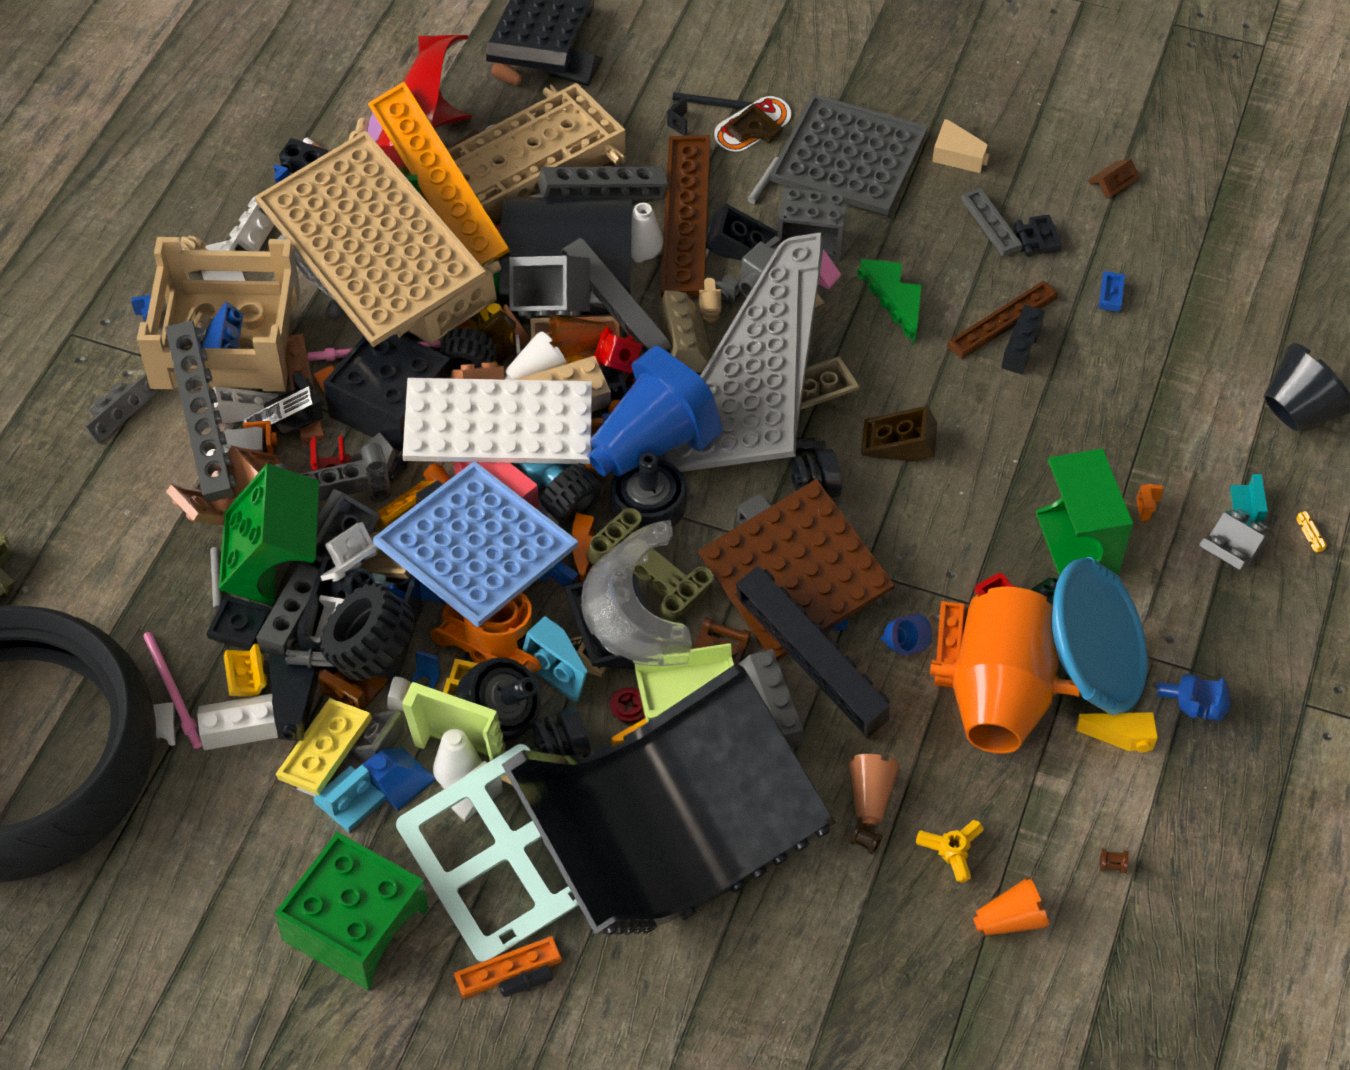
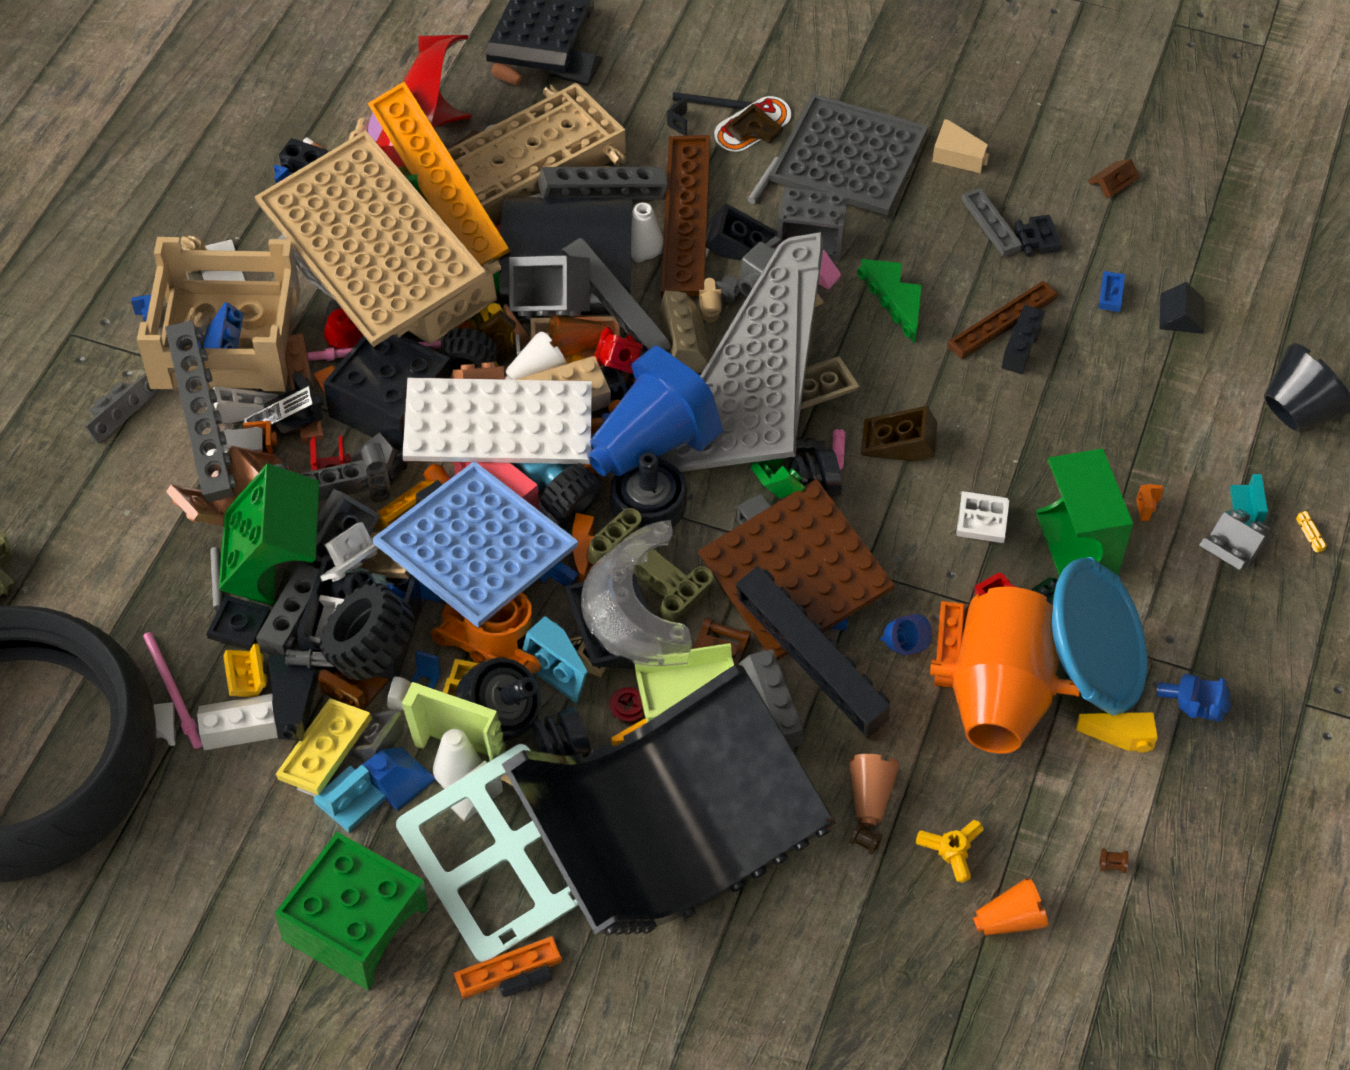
(251, 231): white bracket -> none
(341, 331): none -> red cone
(781, 482): none -> green slope
(839, 446): none -> bright pink axle
(982, 517): none -> white bracket
(1182, 309): none -> black slope

